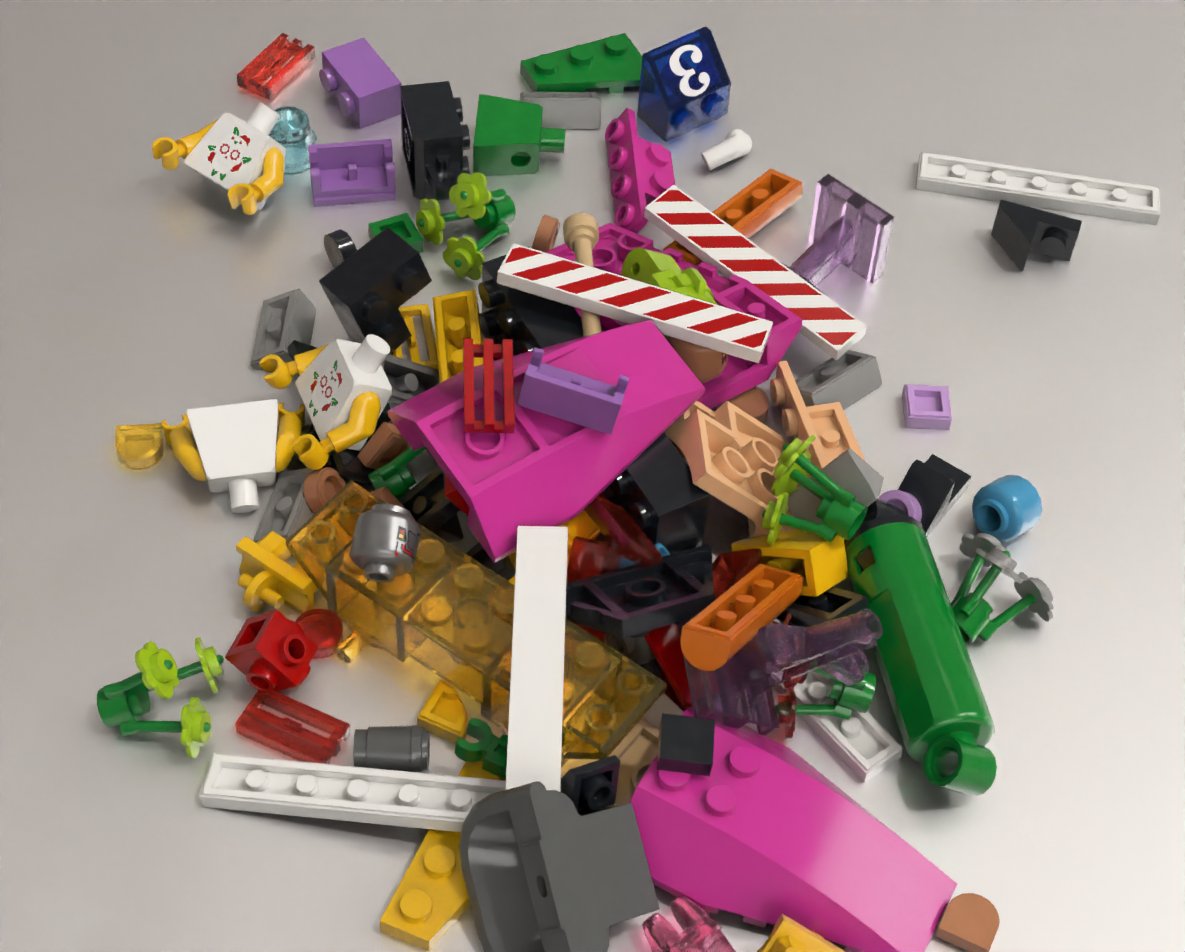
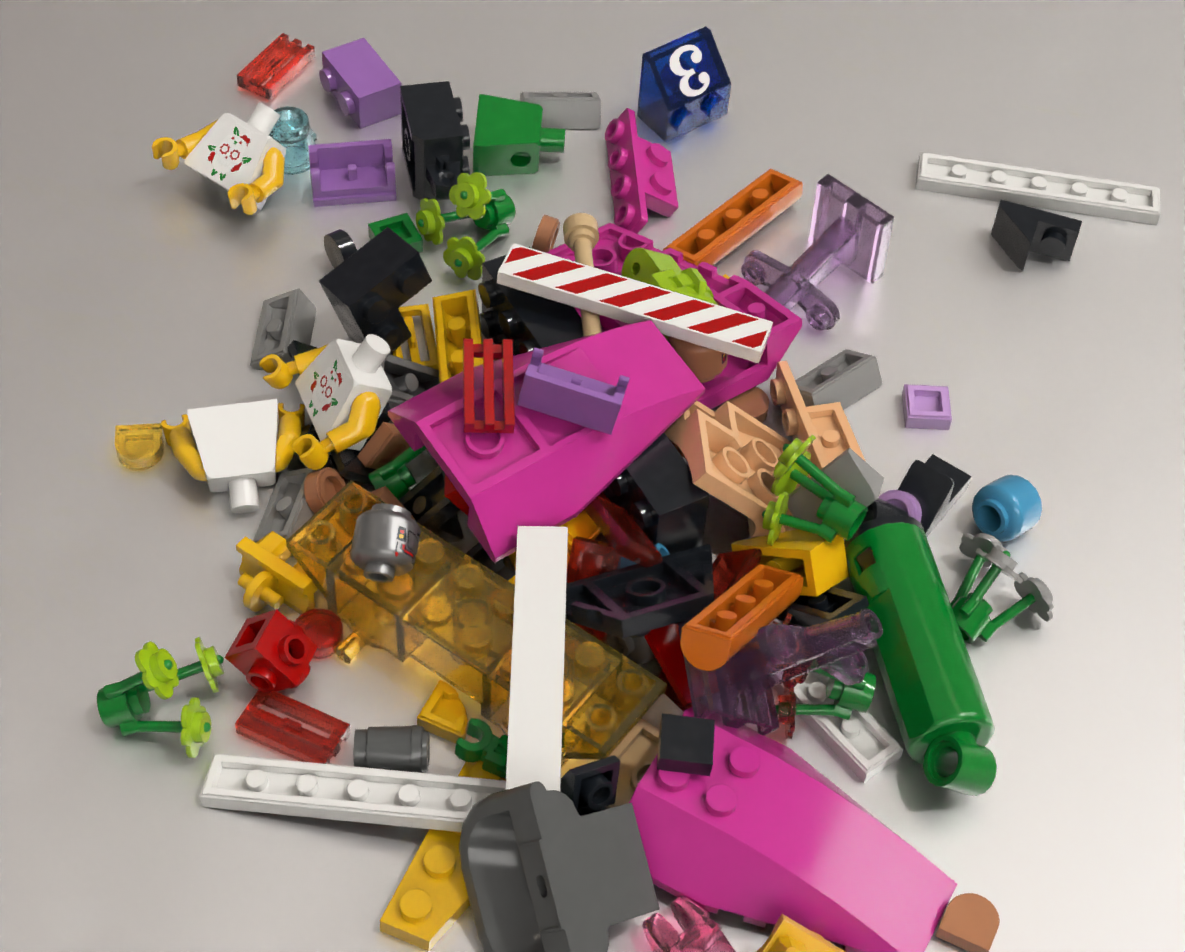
(596, 64): green wing -> none
(734, 254): white tile -> none
(735, 146): white arm -> none

